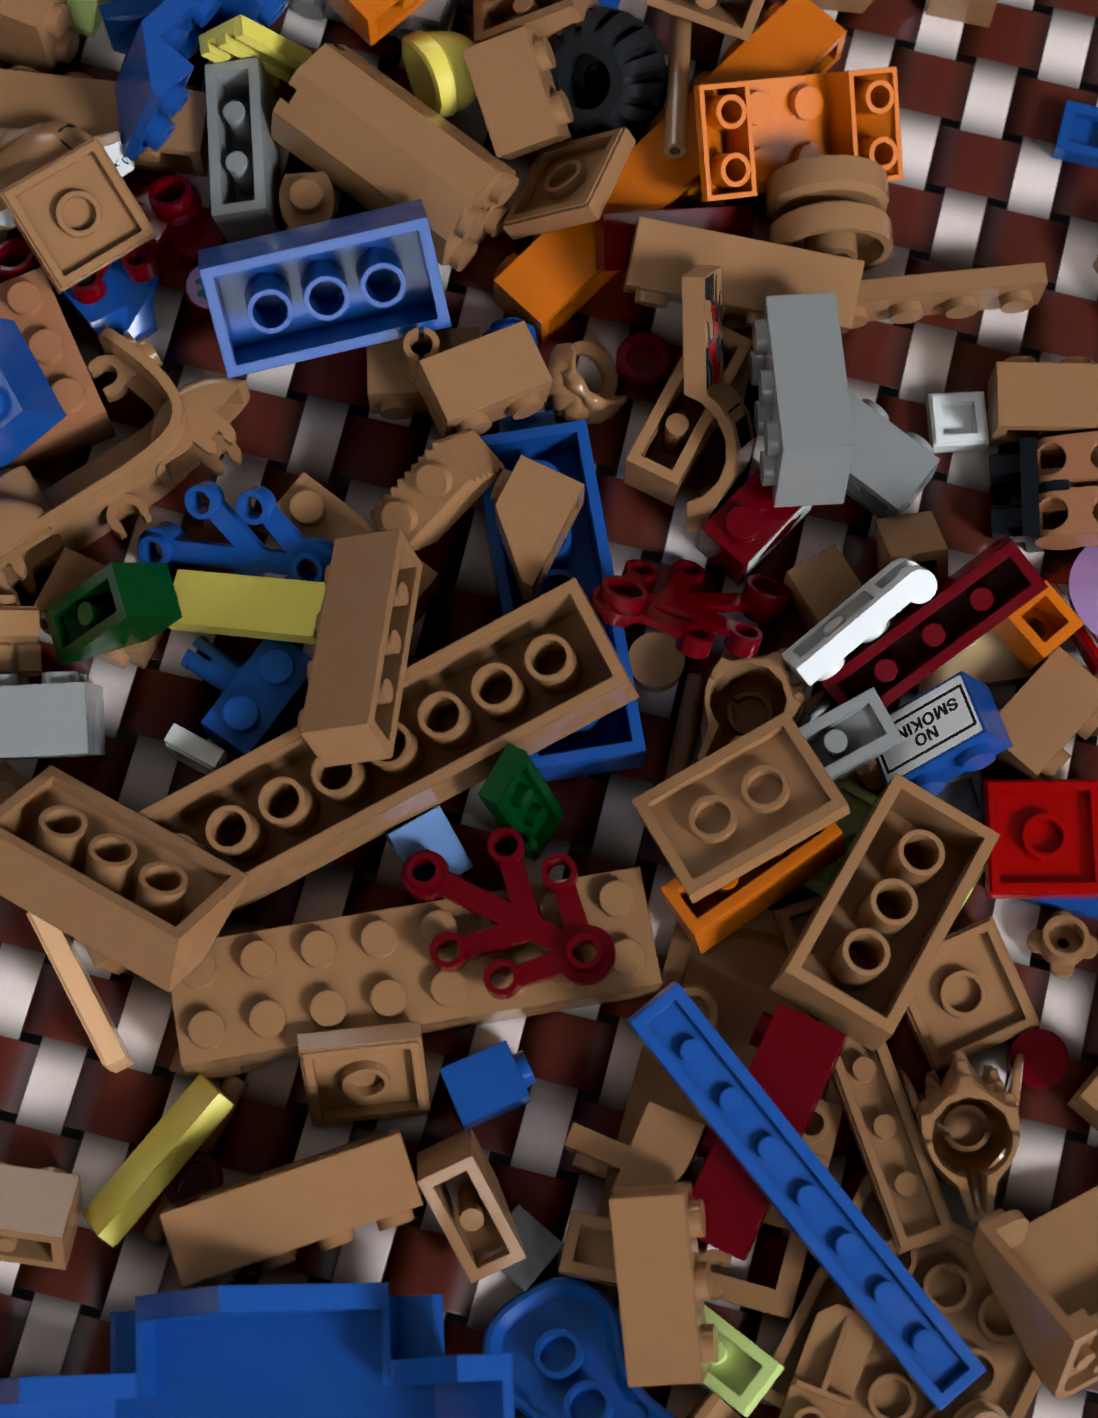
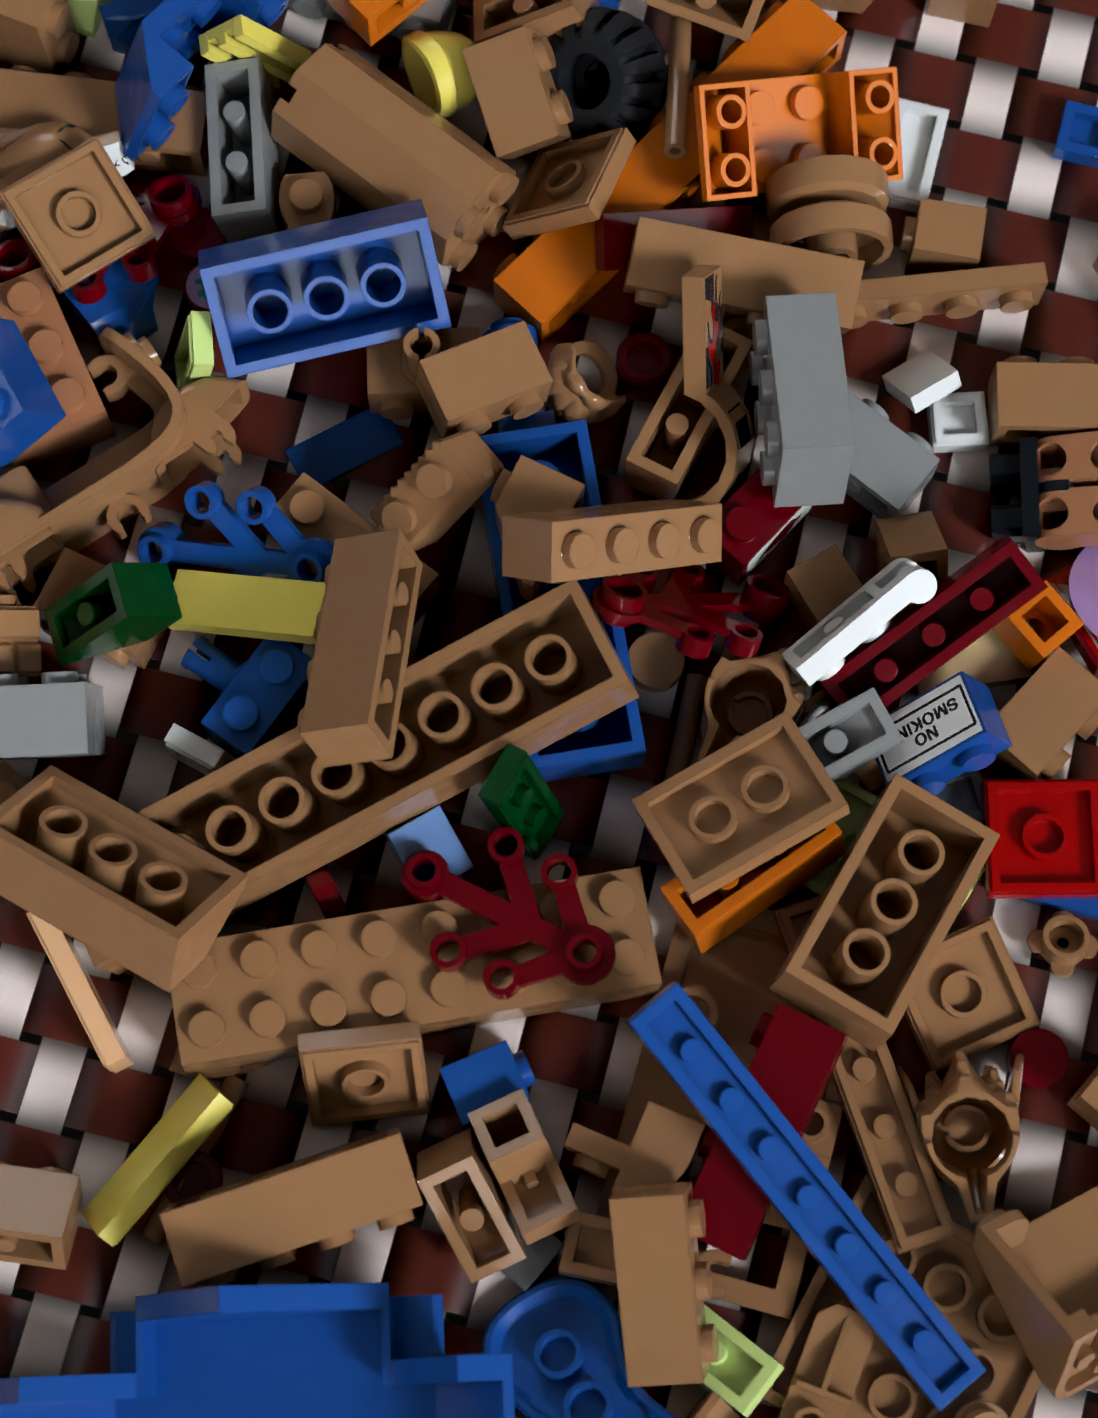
(195, 349): none -> yellowish green tile
(326, 893): none -> dark red tile
(344, 446): none -> blue sticker
(524, 1166): none -> medium nougat brick
(610, 539): none -> medium nougat brick
(921, 141): none -> white tile
(922, 381): none -> white tile
(943, 237): none -> medium nougat brick

